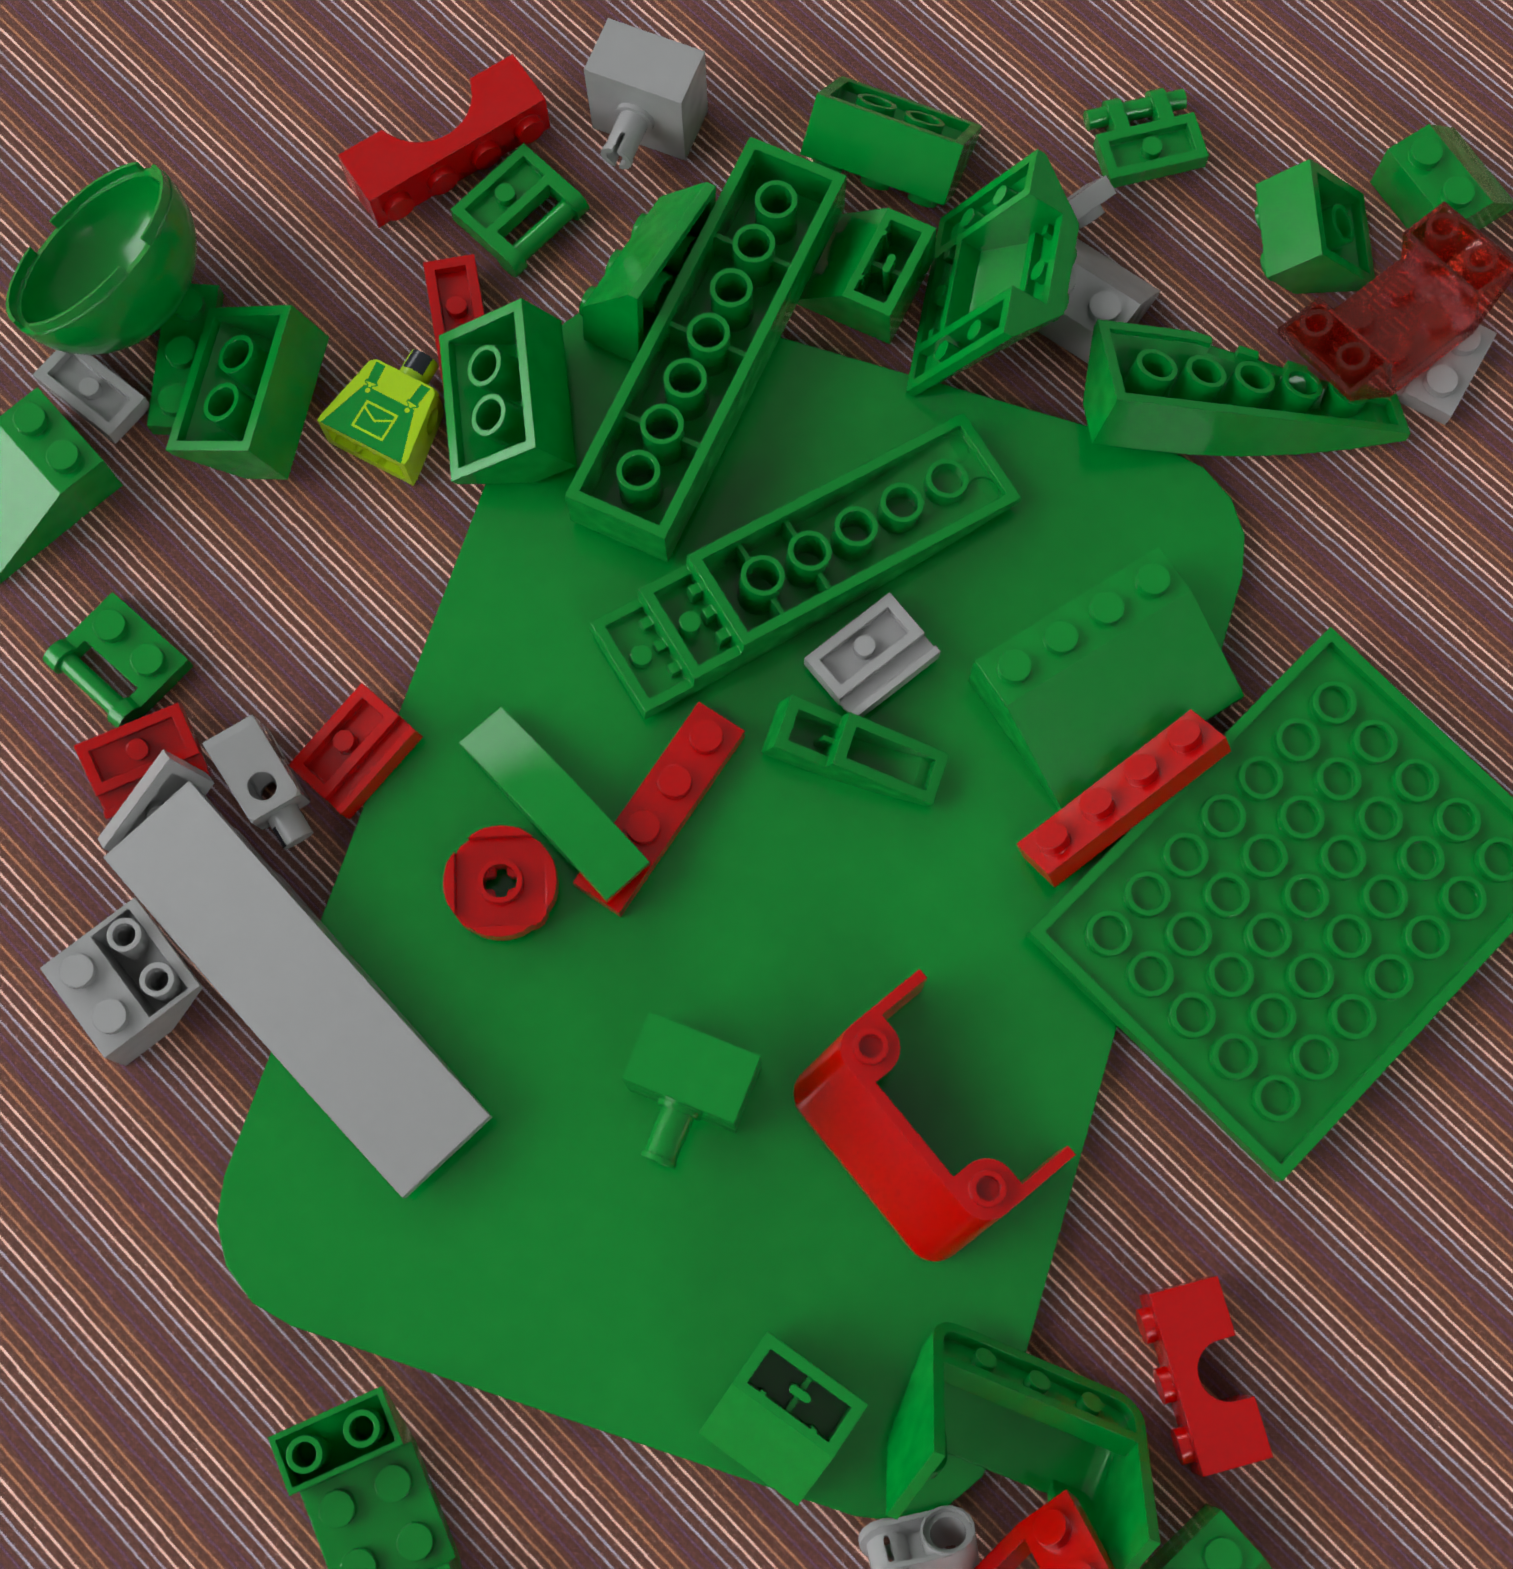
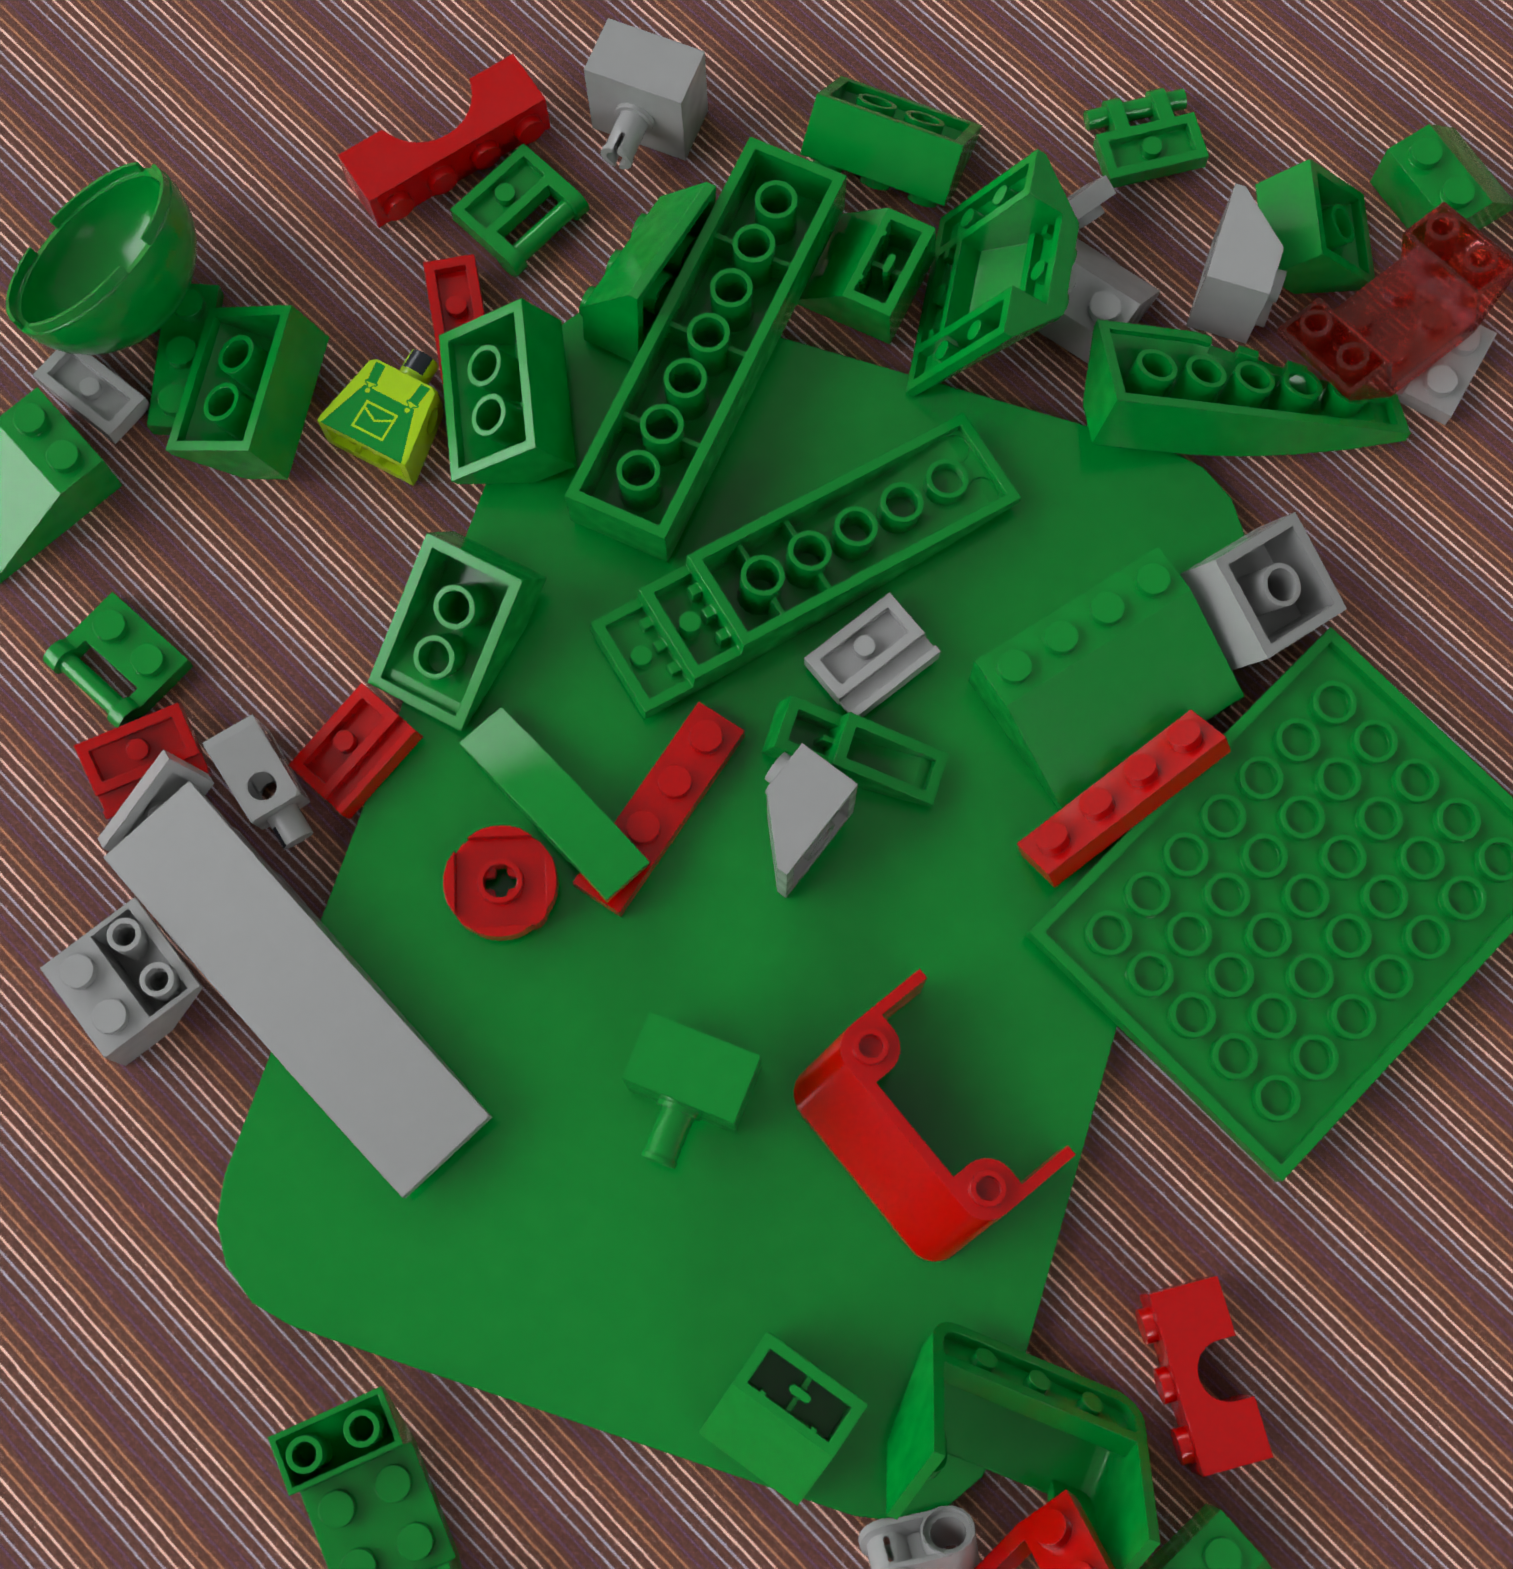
(454, 627): none -> green slope
(804, 812): none -> light grey slope
(1239, 272): none -> light grey slope
(1264, 591): none -> light grey brick

